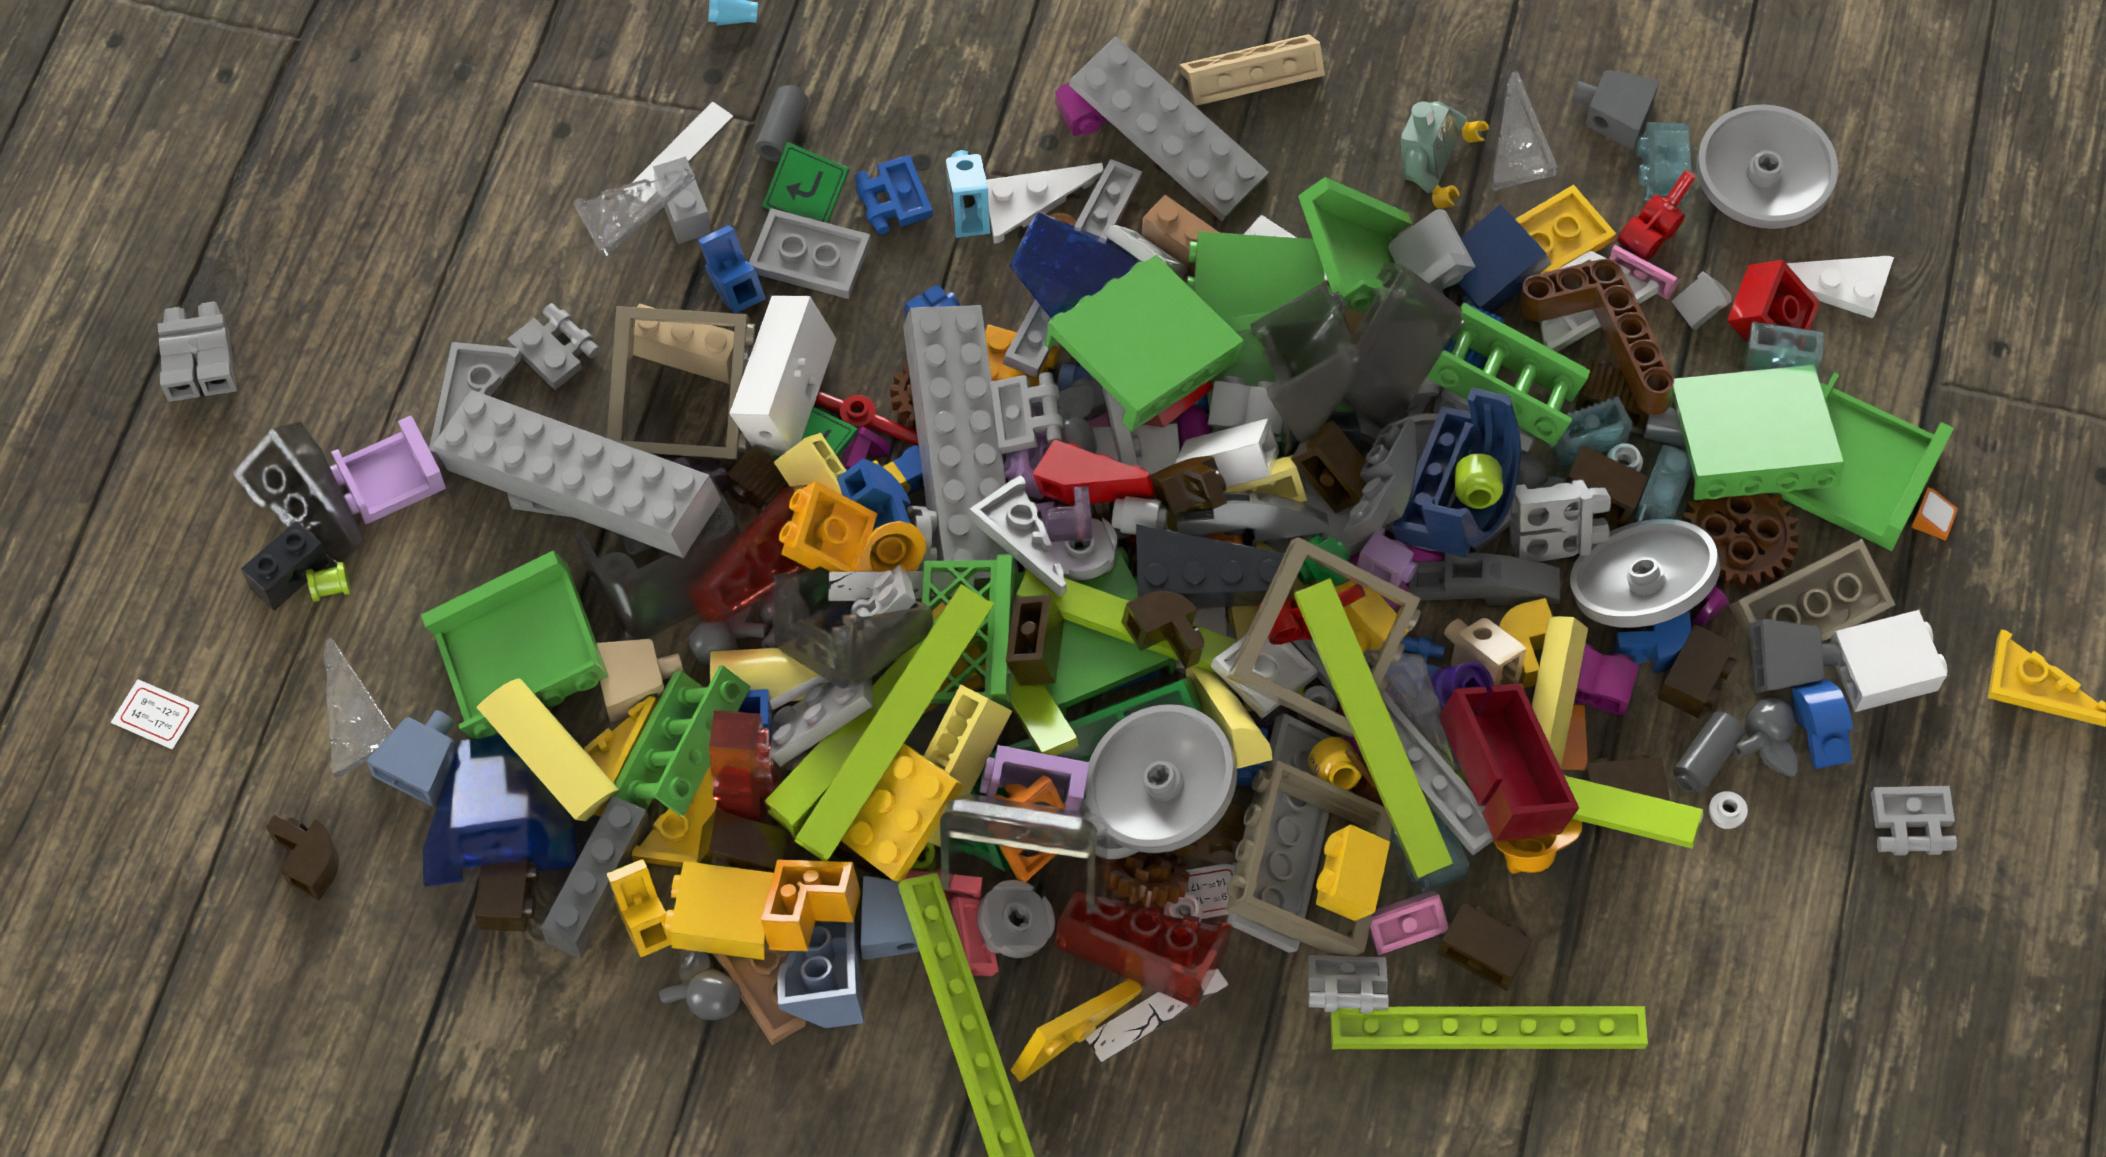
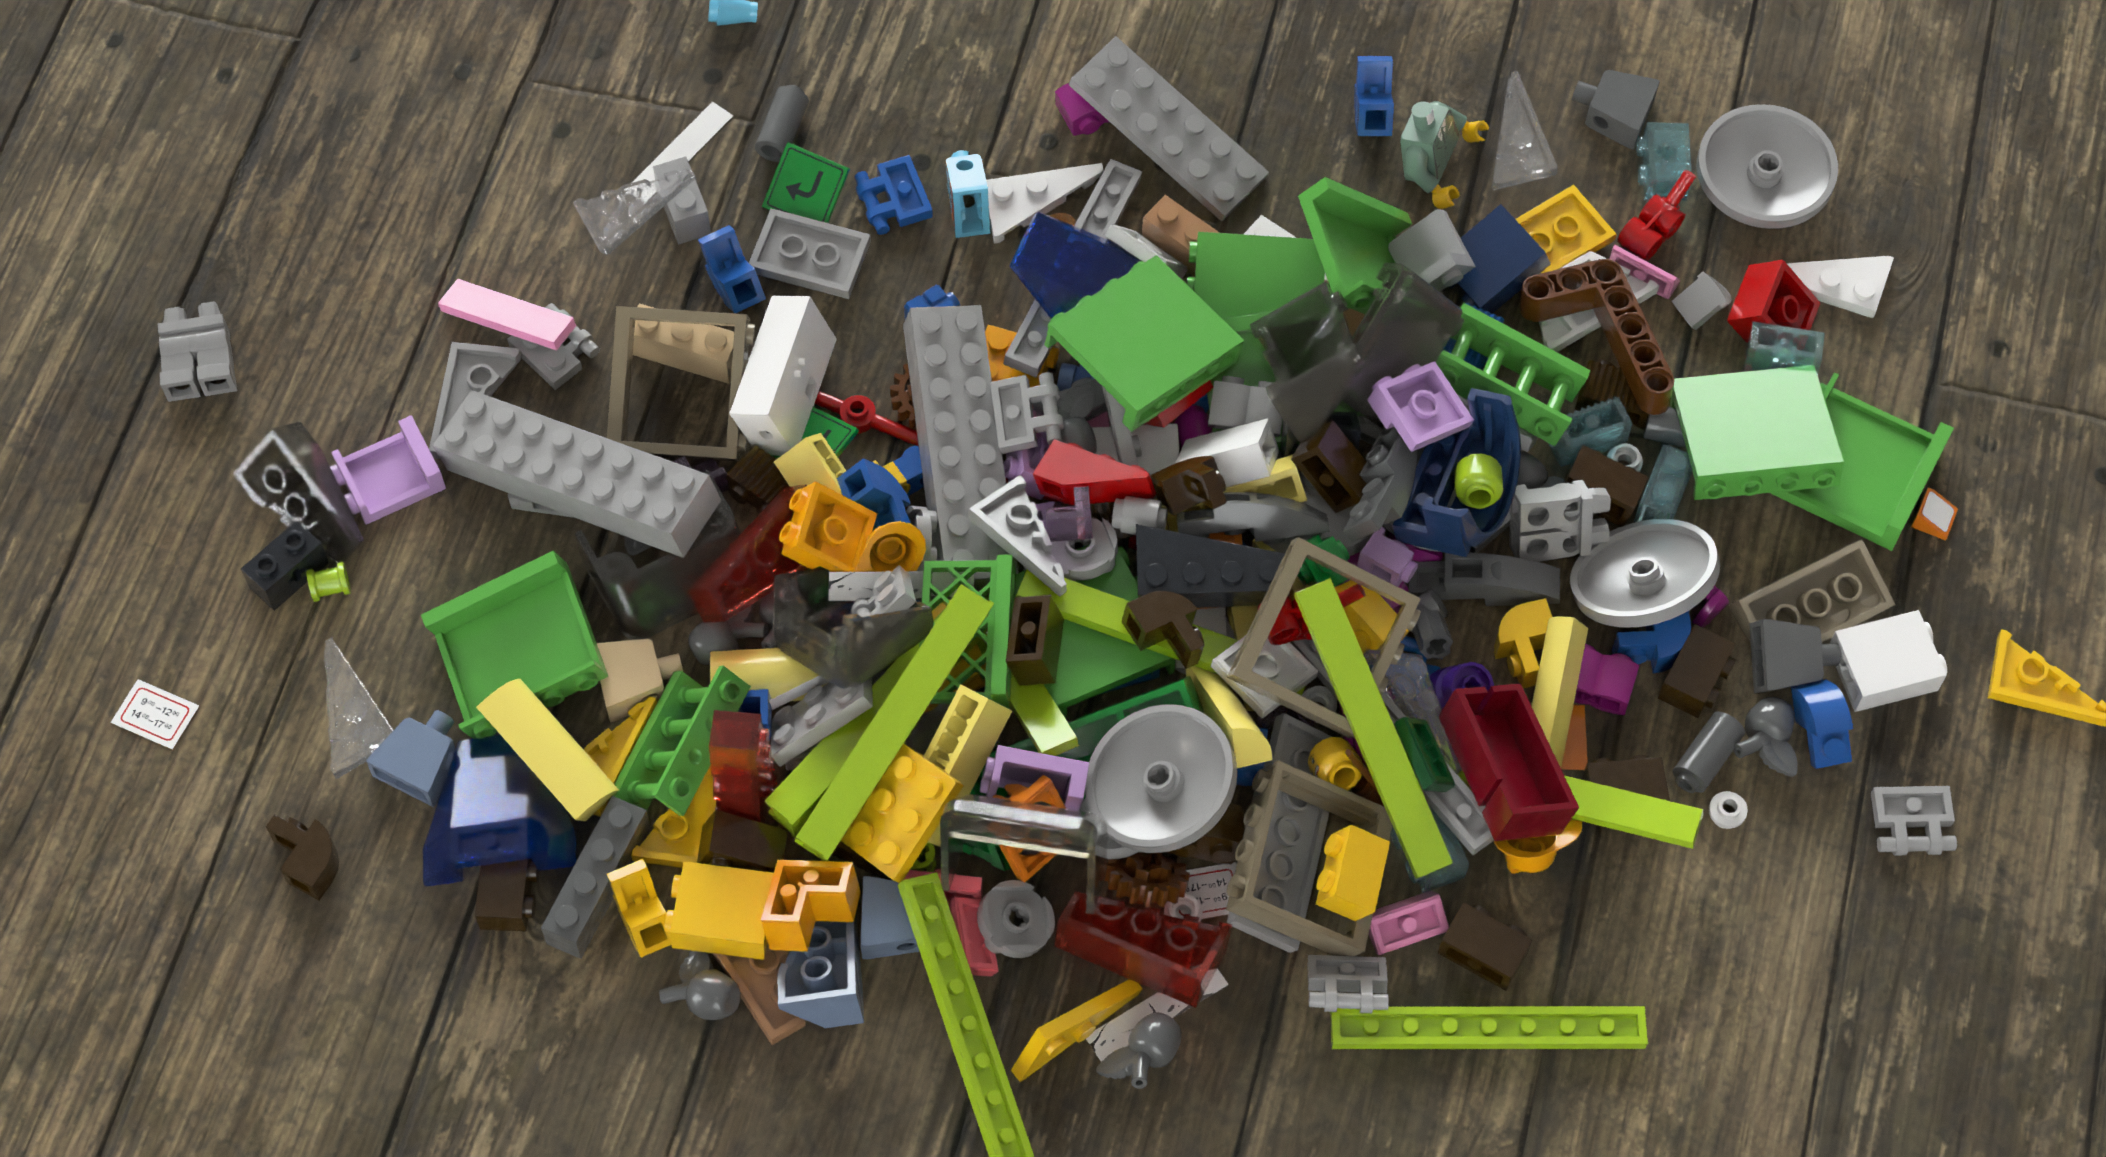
(507, 314): none -> tile
(864, 444): magenta tile -> none
(1150, 1044): none -> dark grey piece
(1253, 69): tan fence -> none
(1373, 96): none -> blue brick
(1419, 405): none -> lavender plate
(1424, 754): none -> dark green plate
(1431, 628): none -> dark grey piece
(1488, 646): tan torso -> none
(1741, 536): reddish brown gear -> none

